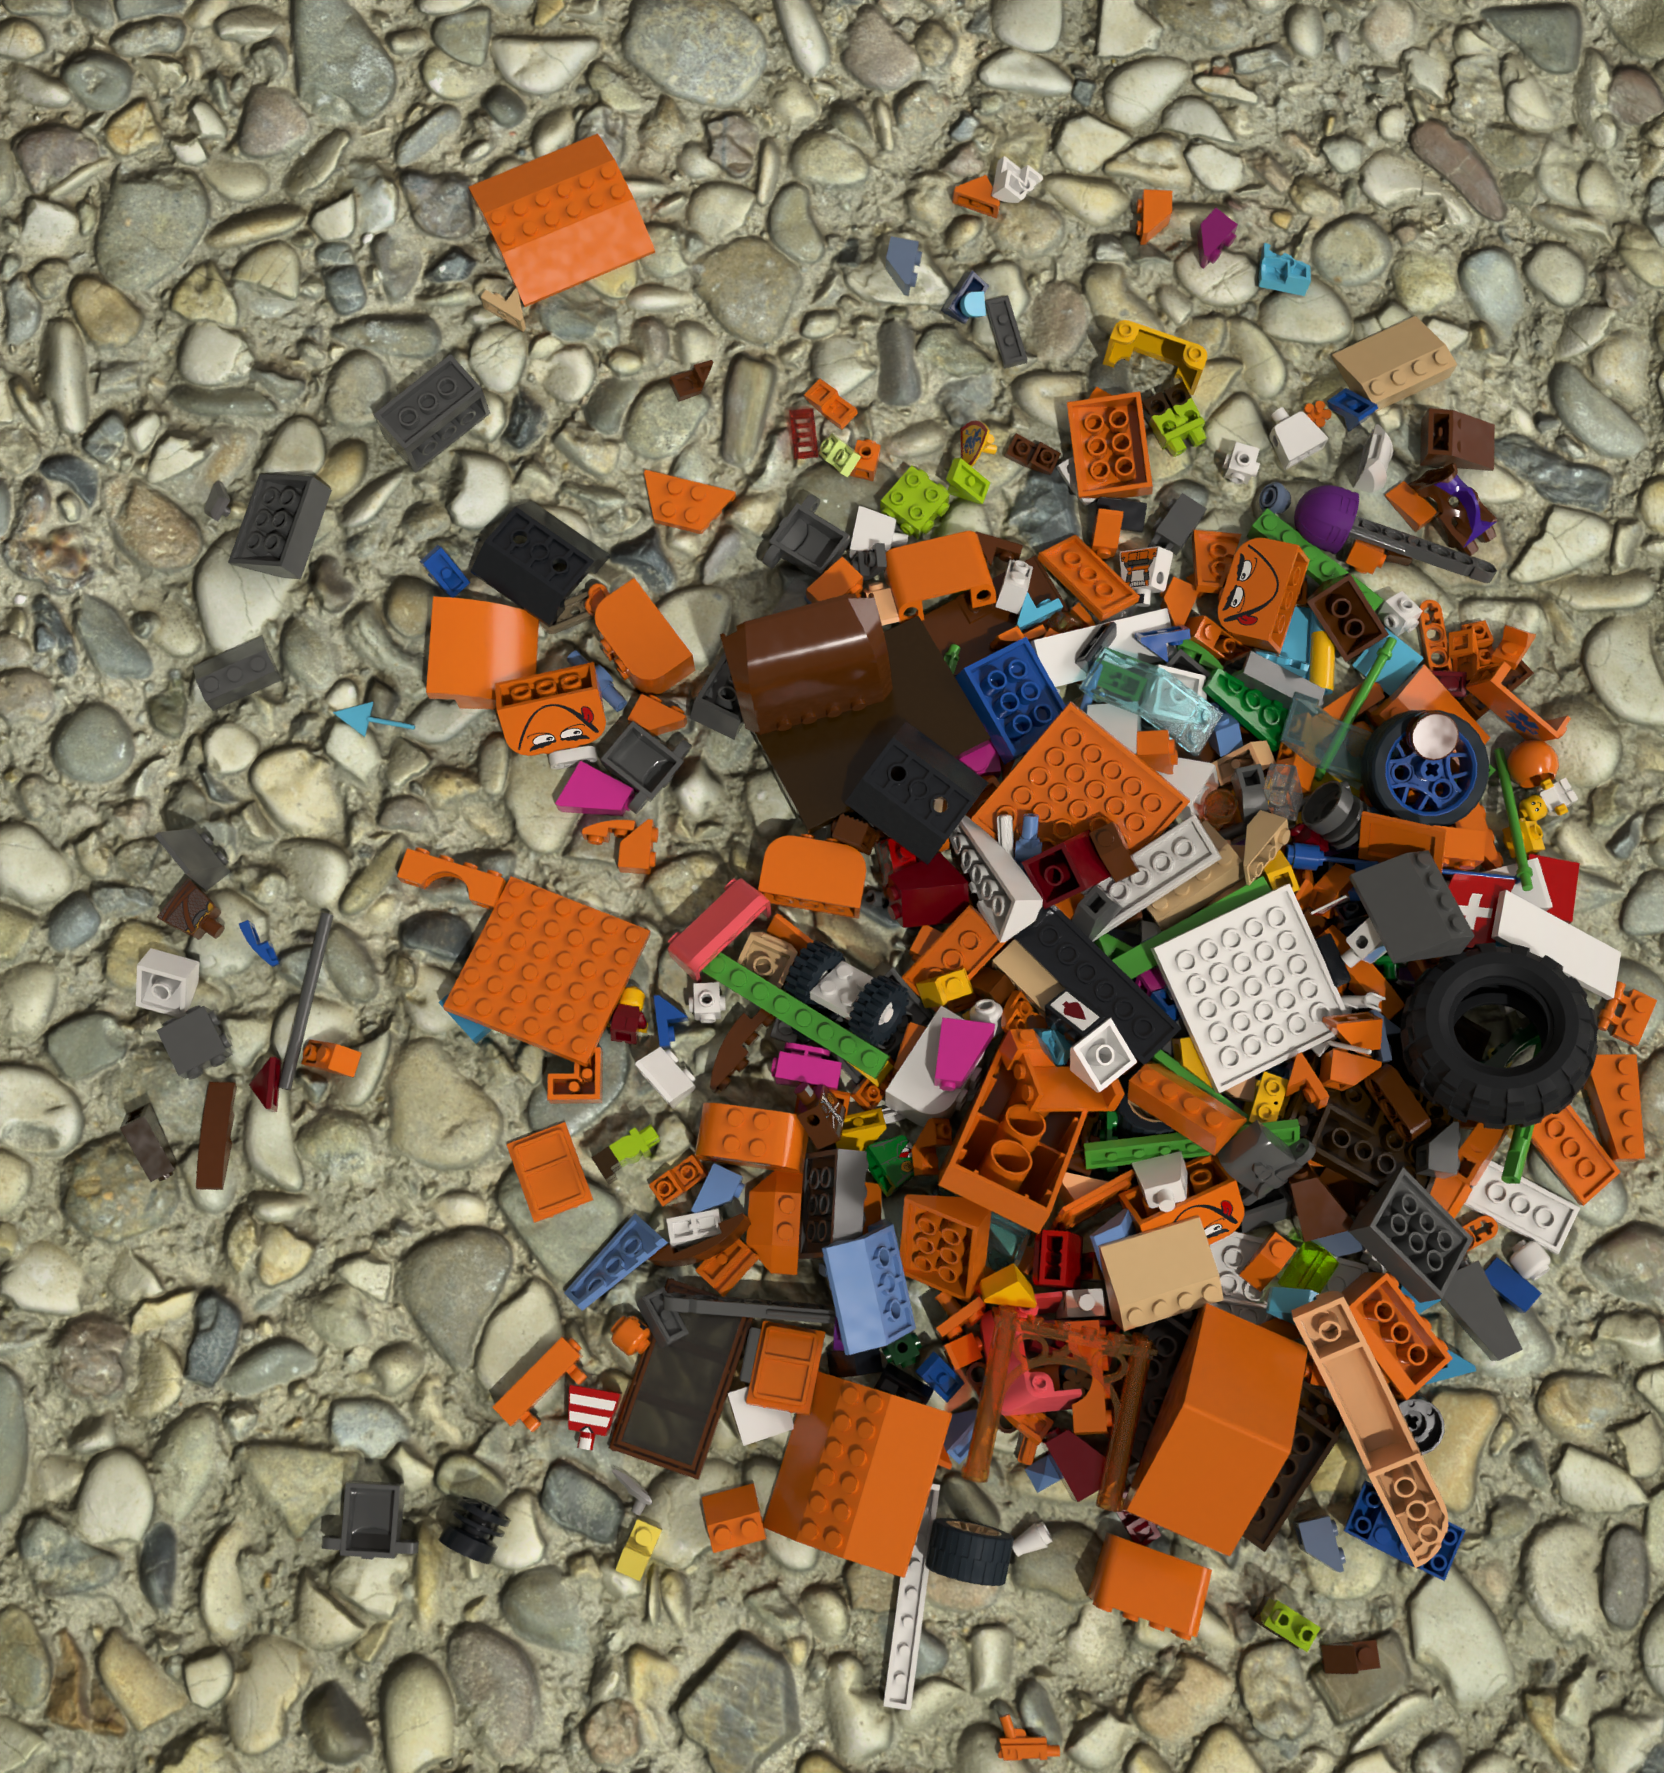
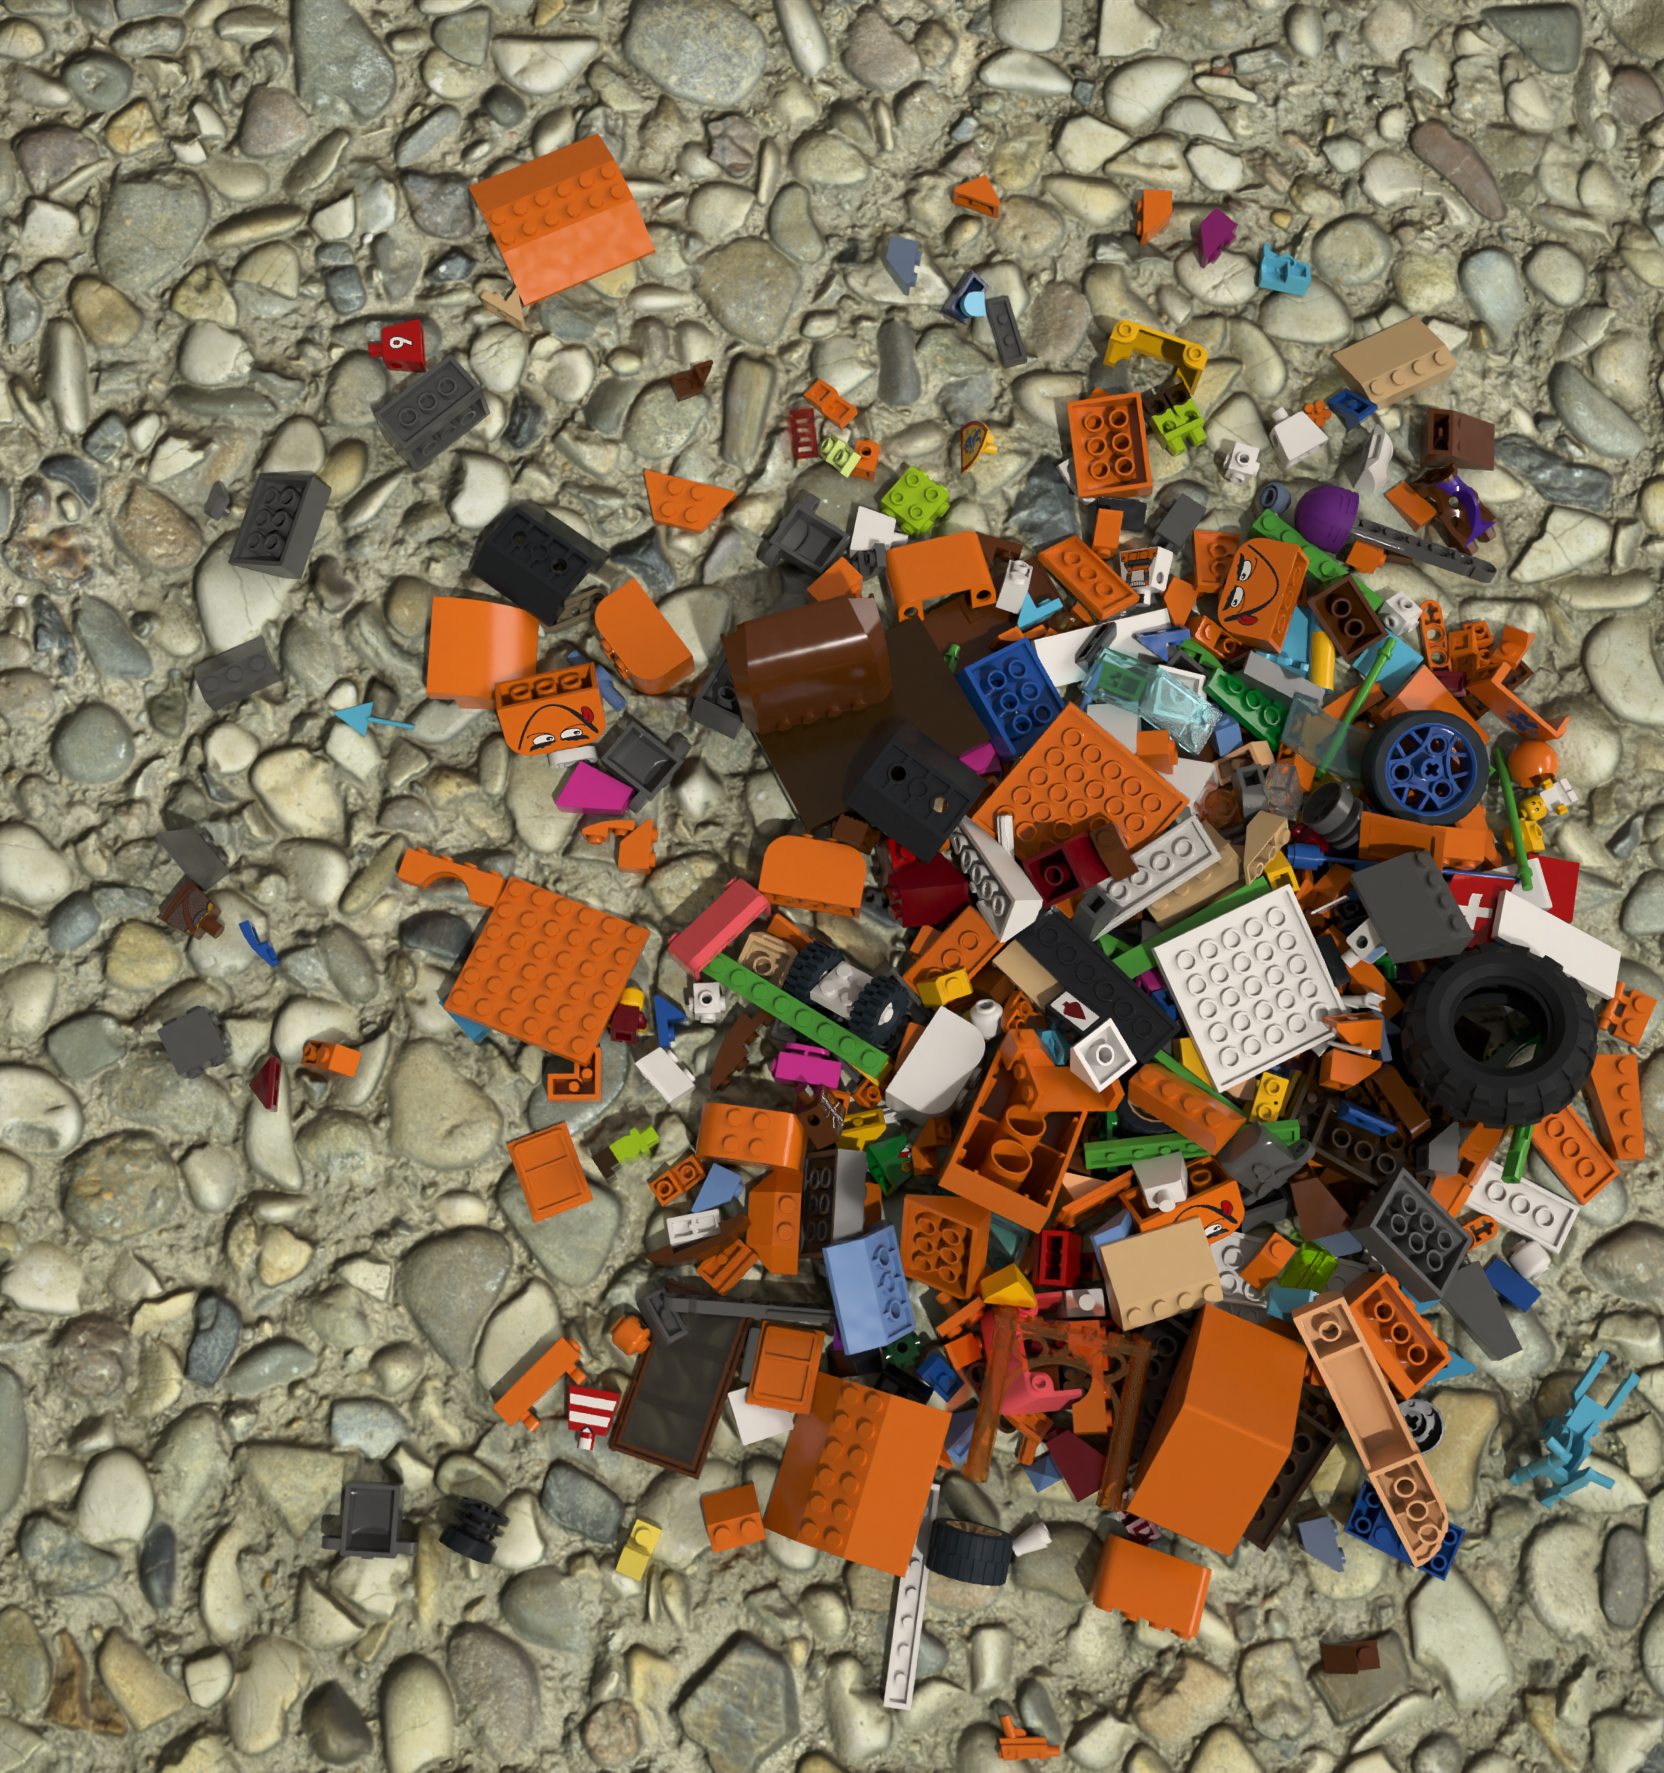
(149, 1143): dark brown slope -> none
(166, 982): white slope -> none
(215, 1136): reddish brown slope -> none
(305, 1001): dark grey piece -> none
(402, 347): none -> red torso
(444, 572): blue slope -> none
(596, 594): orange tile -> none
(618, 1258): medium blue wing -> none
(634, 1489): light grey bar -> none
(655, 716): orange slope -> none
(884, 602): light nougat slope -> none
(960, 1050): dark pink slope -> none
(966, 482): lime slope -> none
(1013, 183): white slope -> none
(1028, 843): medium blue pin -> none
(1031, 455): reddish brown slope -> none
(1286, 1623): lime hips -> none
(1304, 1077): orange slope -> none
(1365, 1118): none -> blue slope
(1432, 735): head -> none
(1570, 1438): none -> medium azure piece

